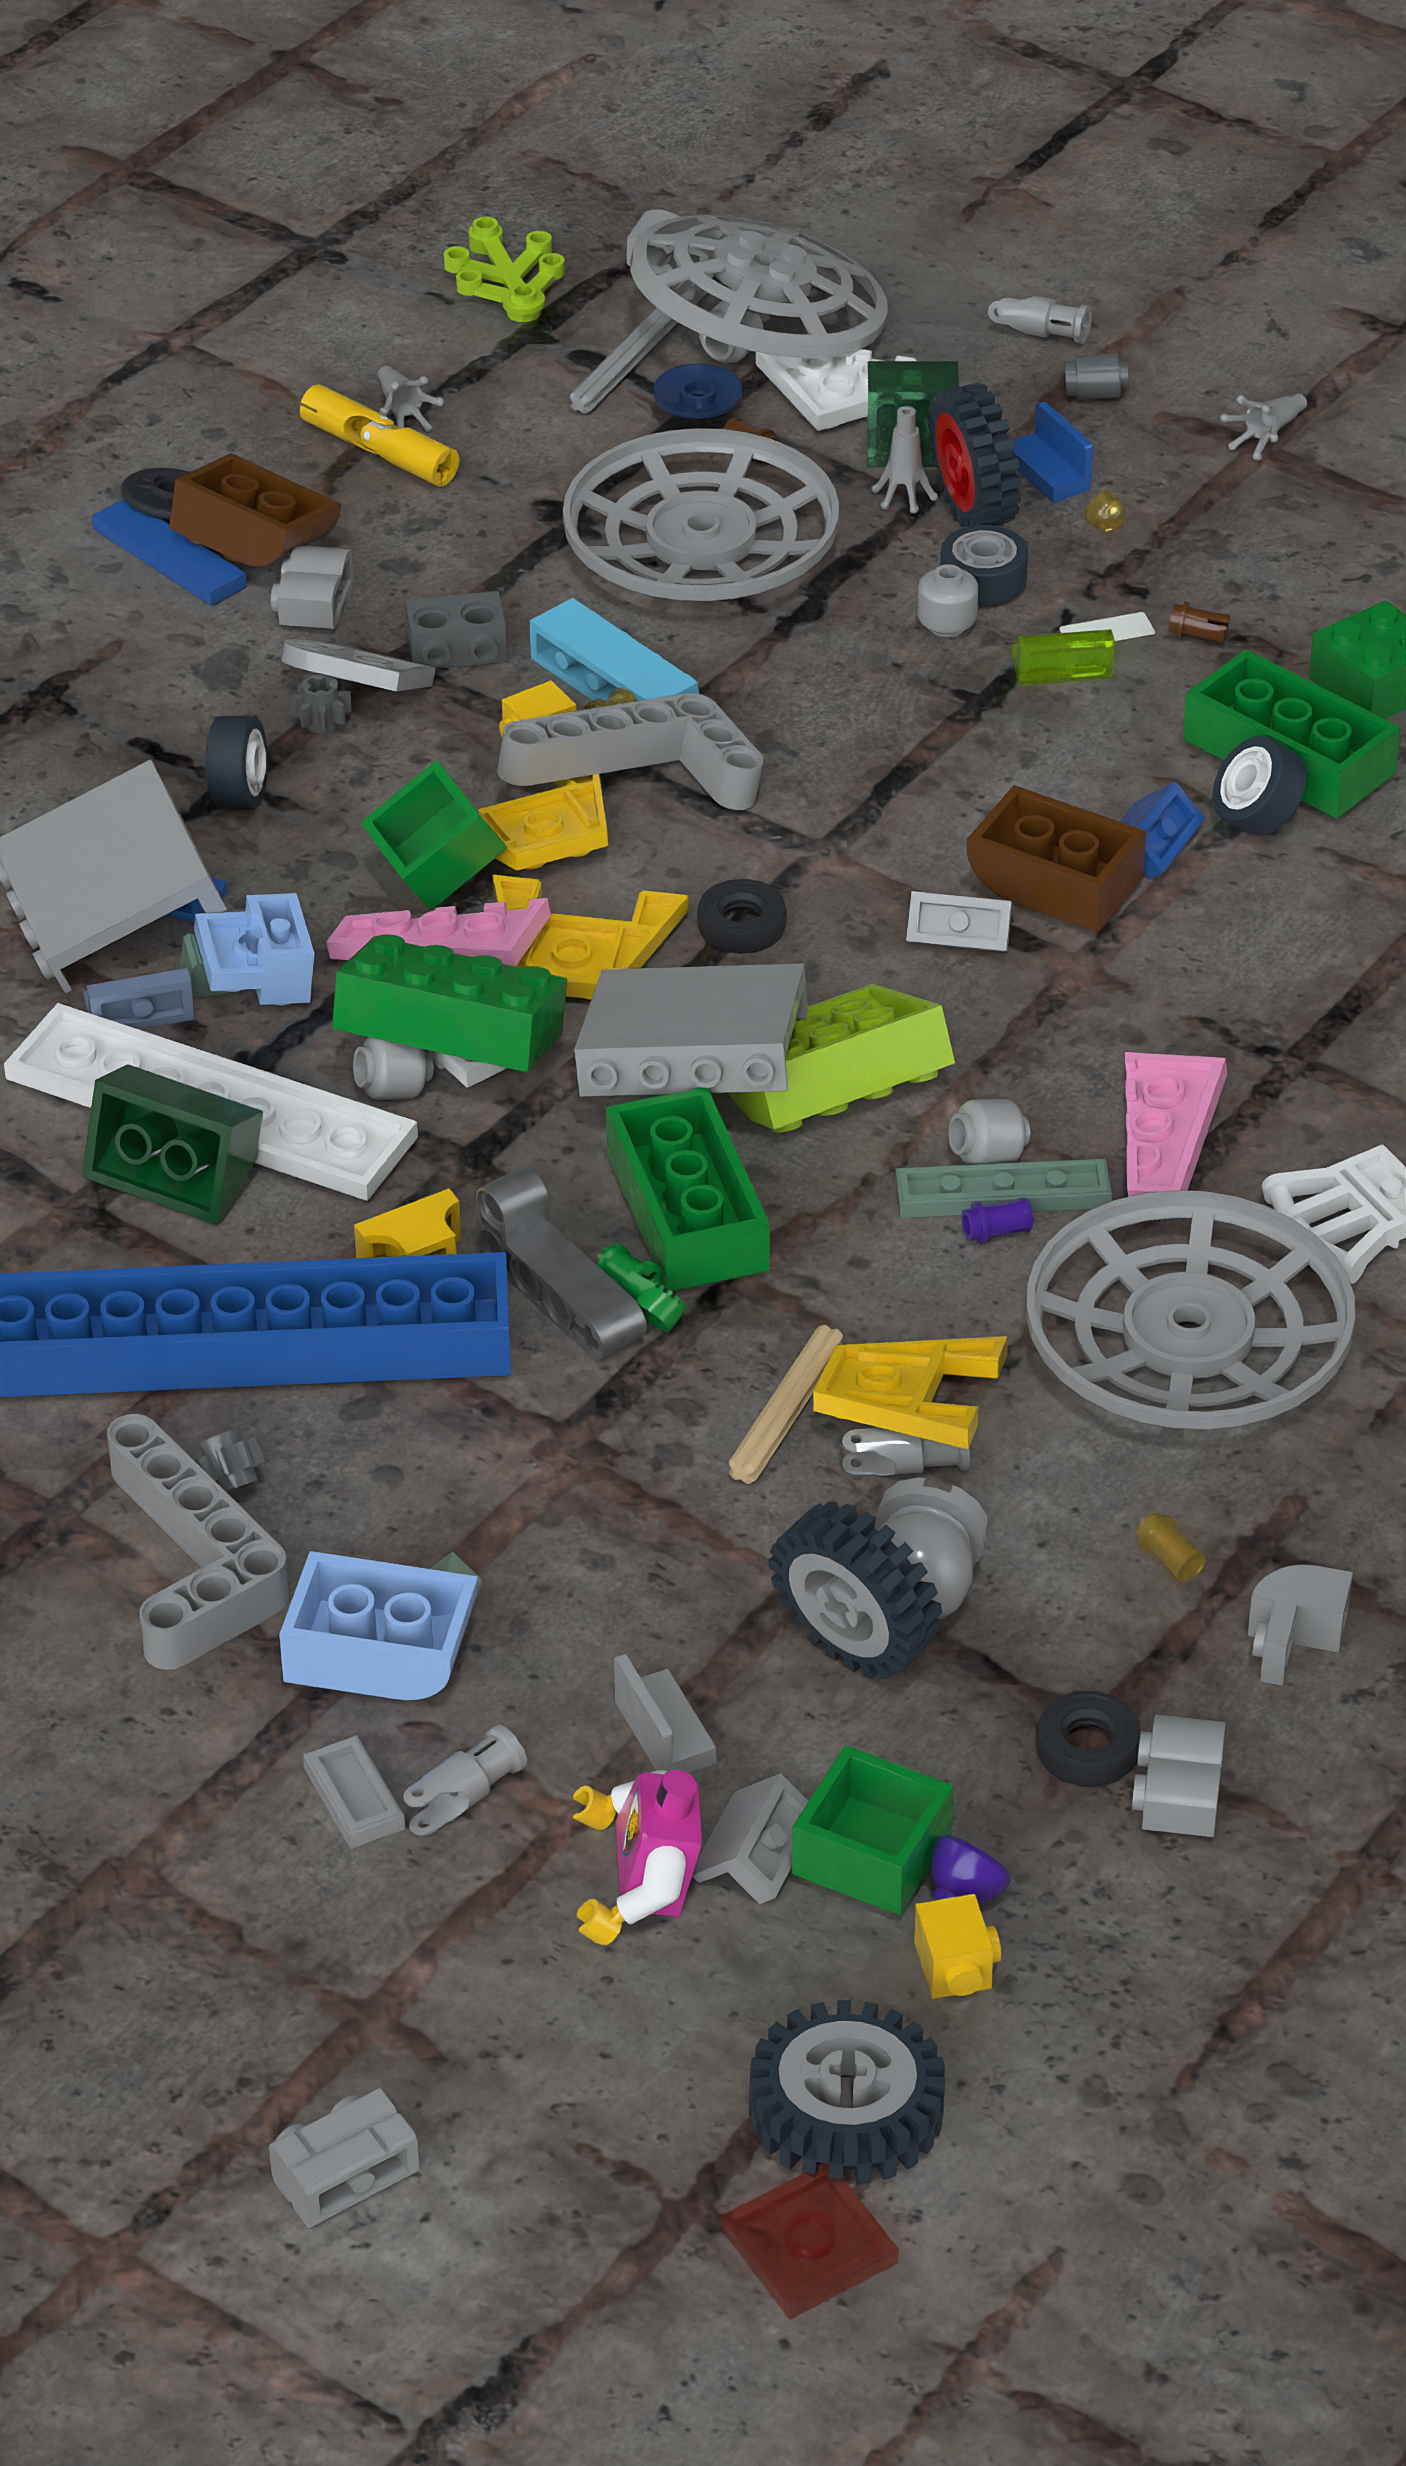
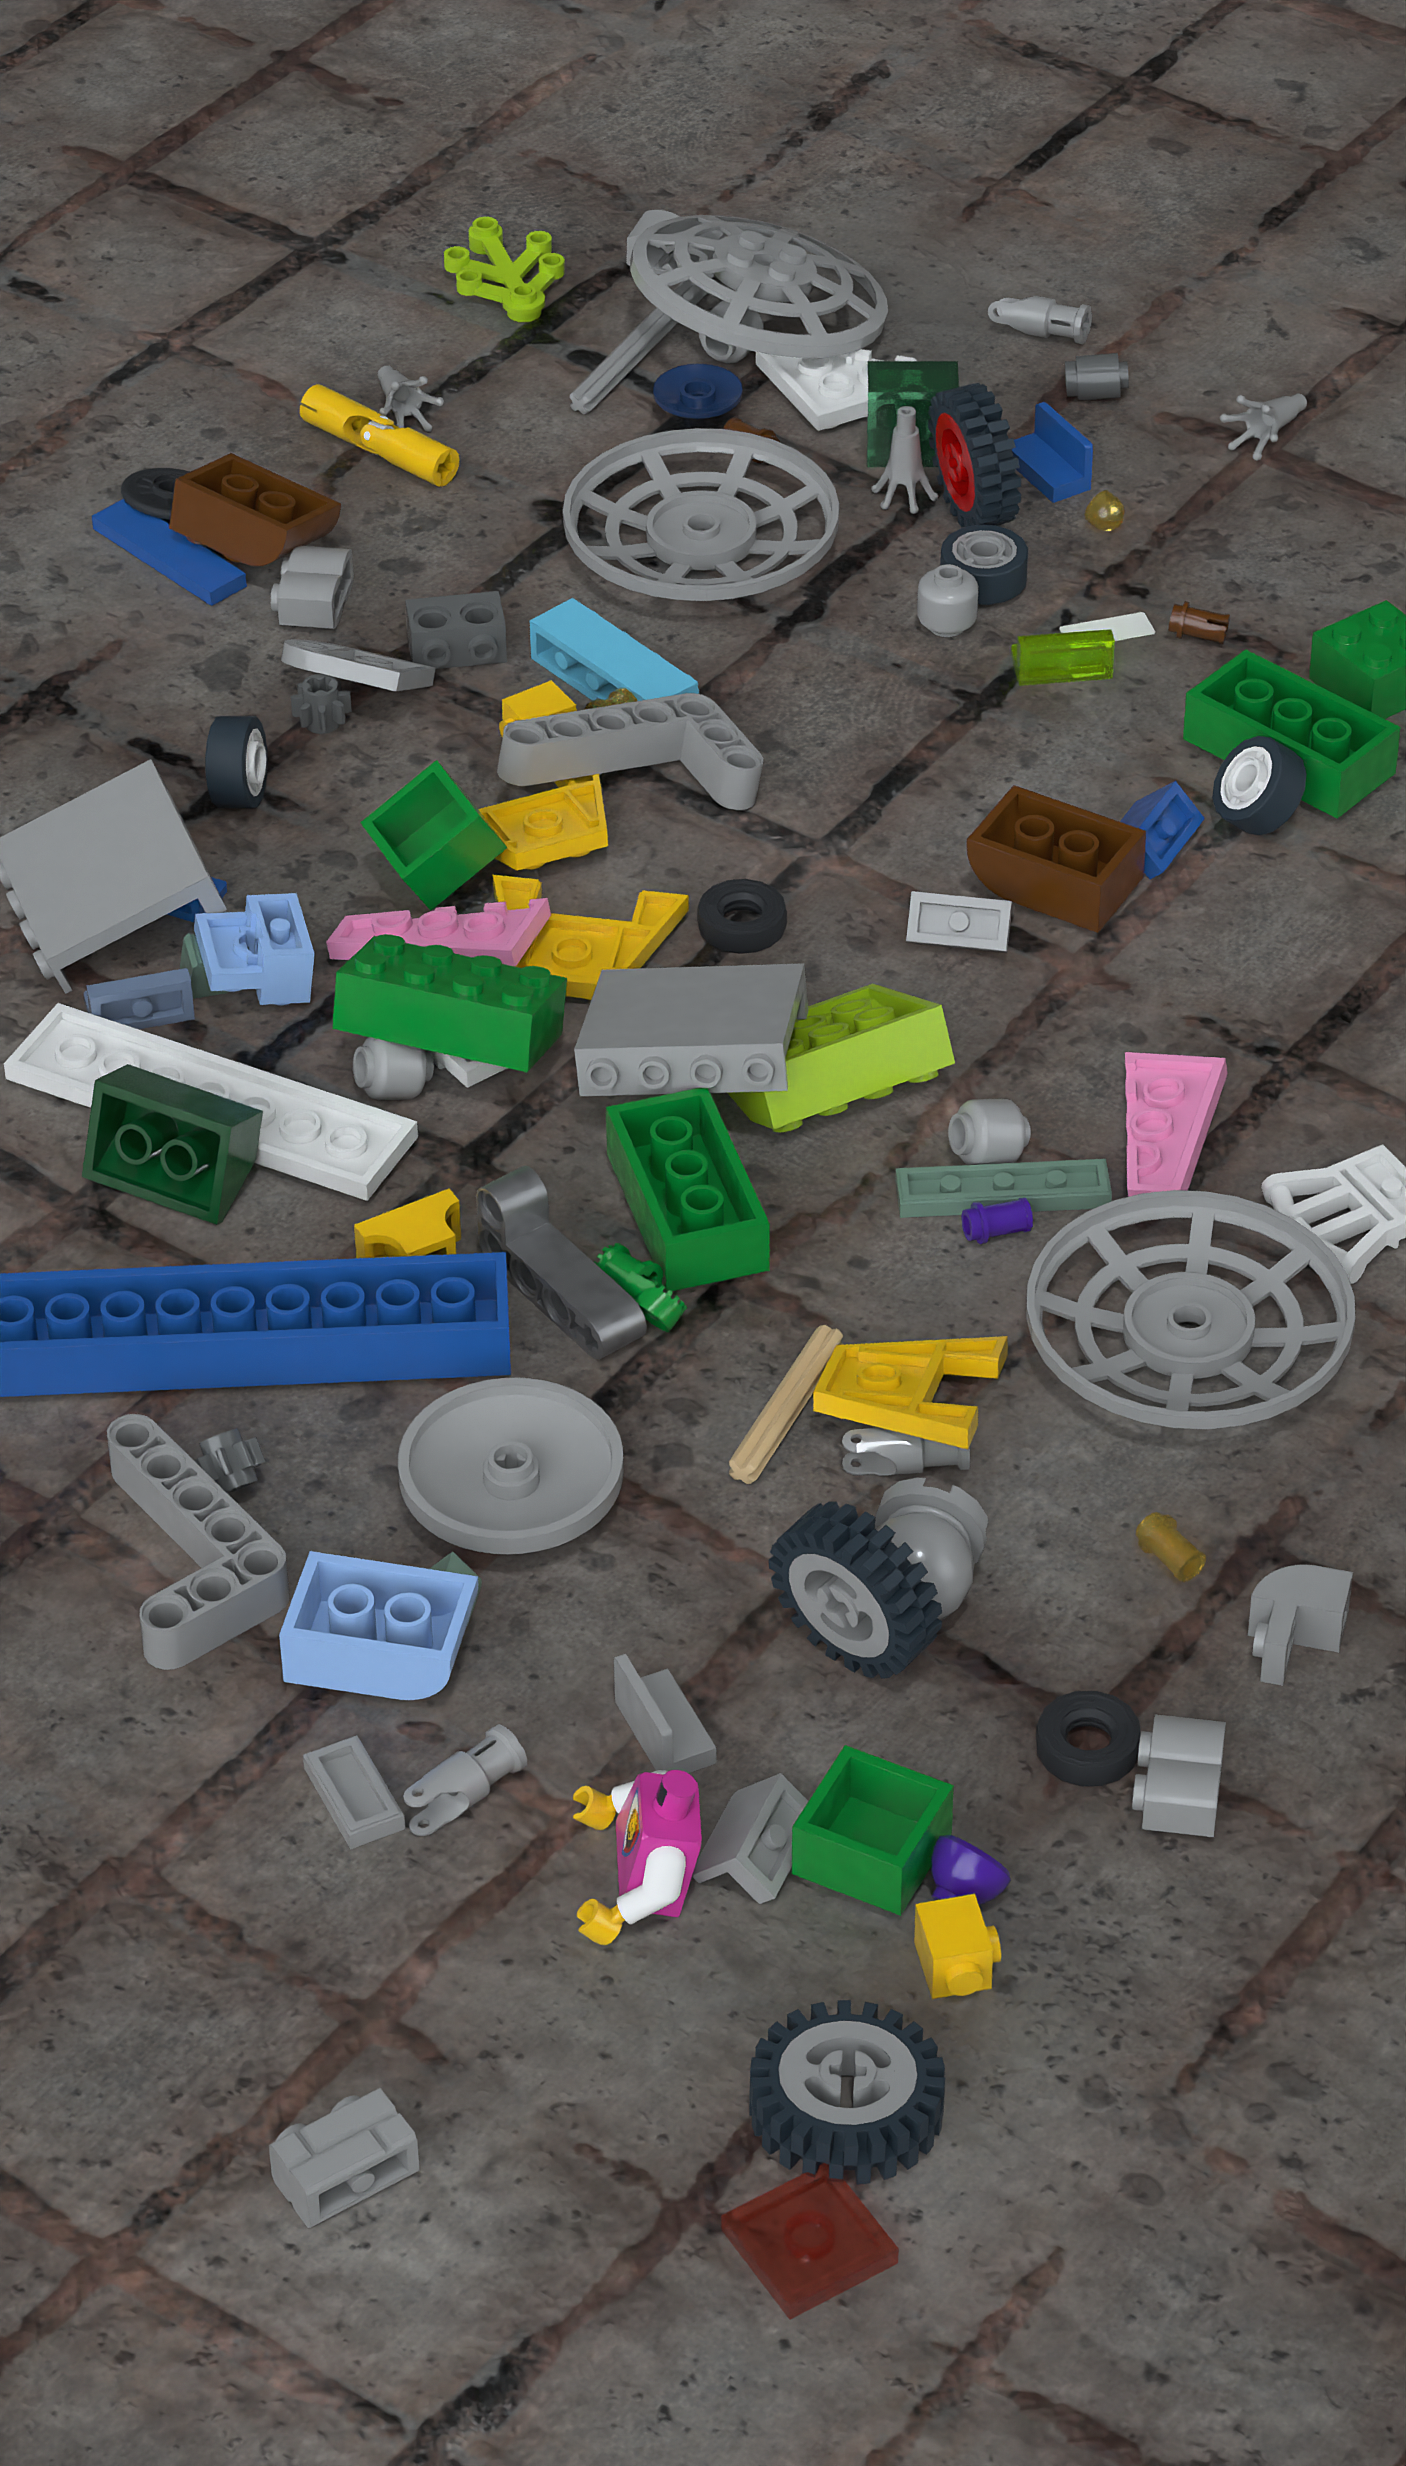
(510, 1465): none -> light grey dish

